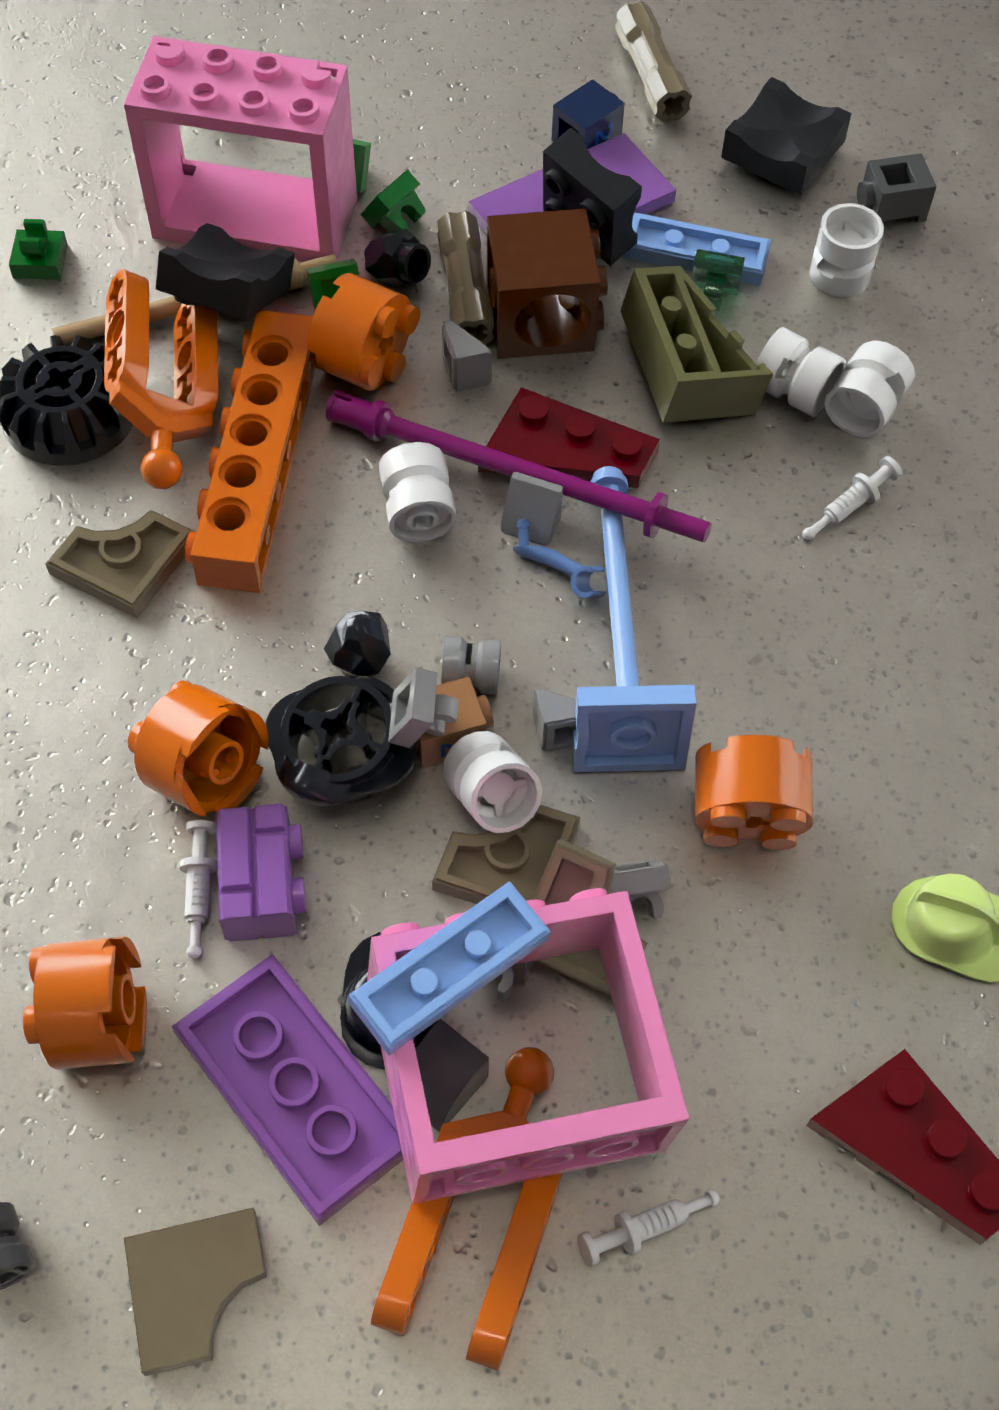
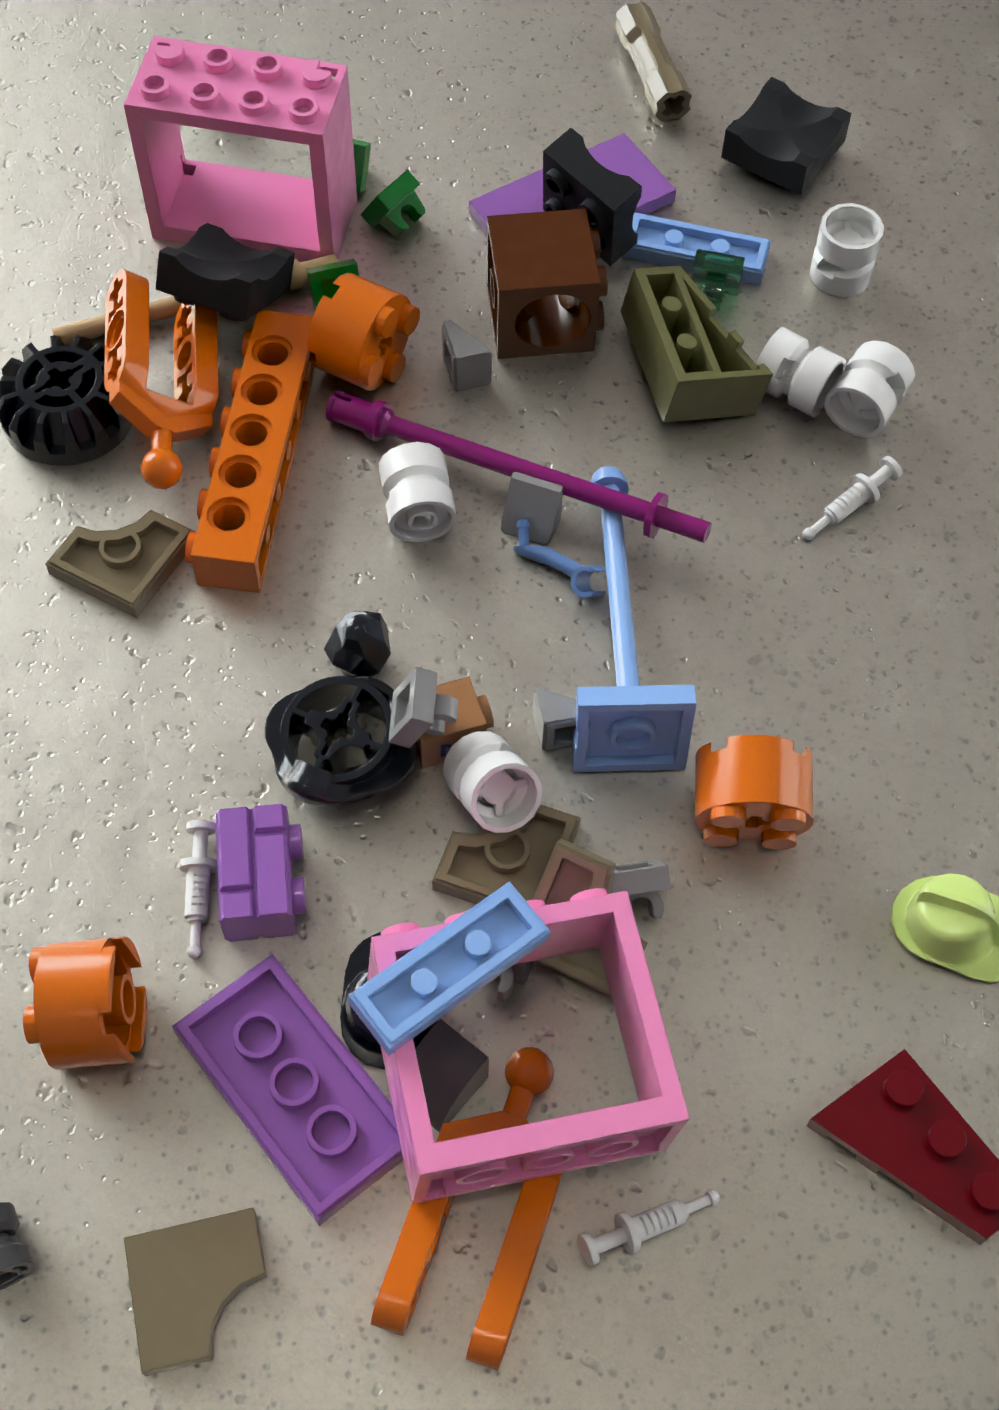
(37, 252): green tile -> none
(199, 749): orange brick -> none
(397, 258): black rock -> none
(465, 277): dark tan axle -> none
(472, 660): light grey wheel -> none
(571, 439): dark red wing -> none
(591, 113): dark blue brick -> none
(897, 187): dark grey brick -> none

